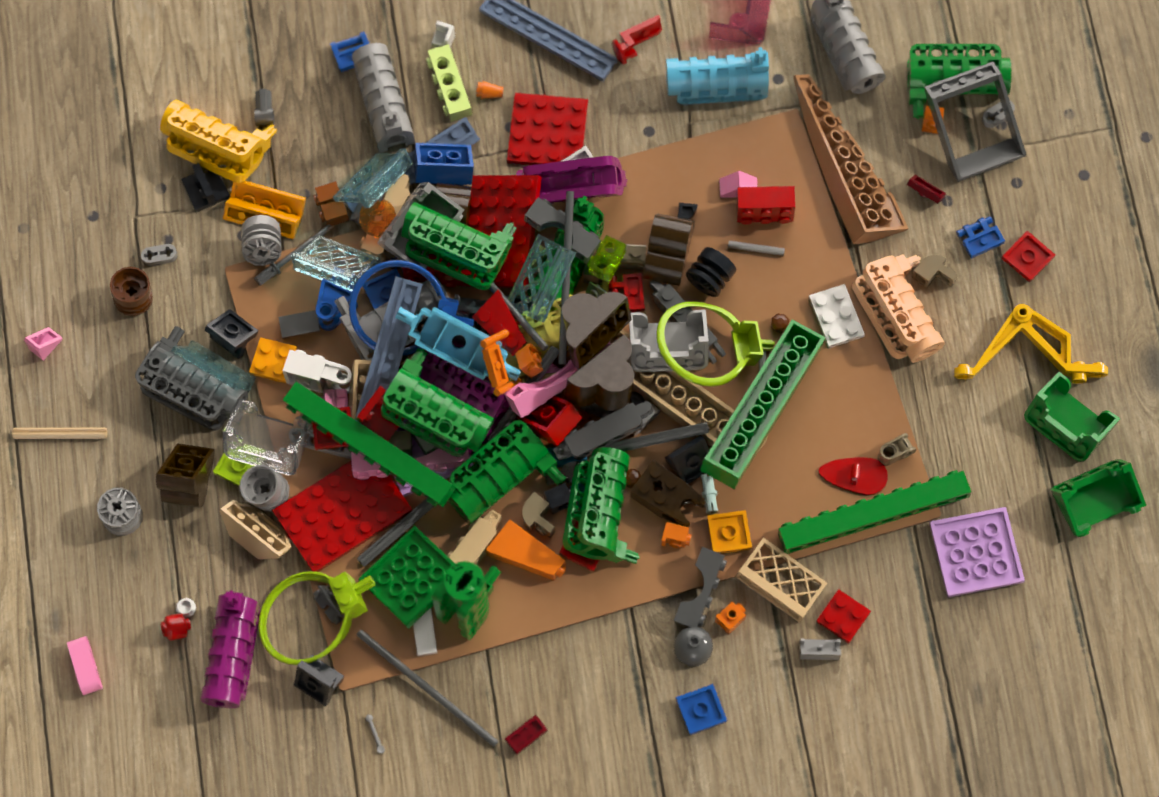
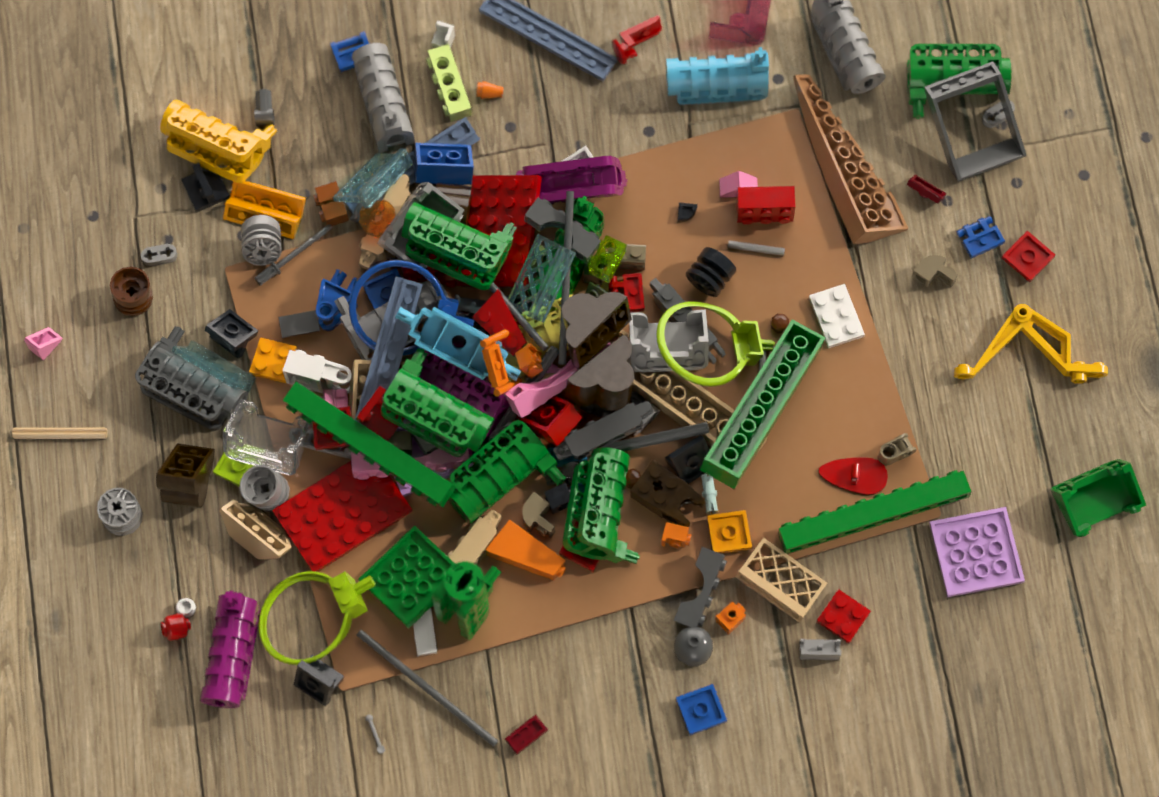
(84, 665): bright pink beam -> none
(326, 597): dark grey hinge -> none
(330, 271): clear light blue fence -> none
(394, 533): dark grey axle -> none
(546, 128): red plate -> none
(668, 249): dark brown brick -> none
(898, 307): light nougat piece -> none
(928, 122): orange brick -> none
(1067, 420): green windscreen -> none

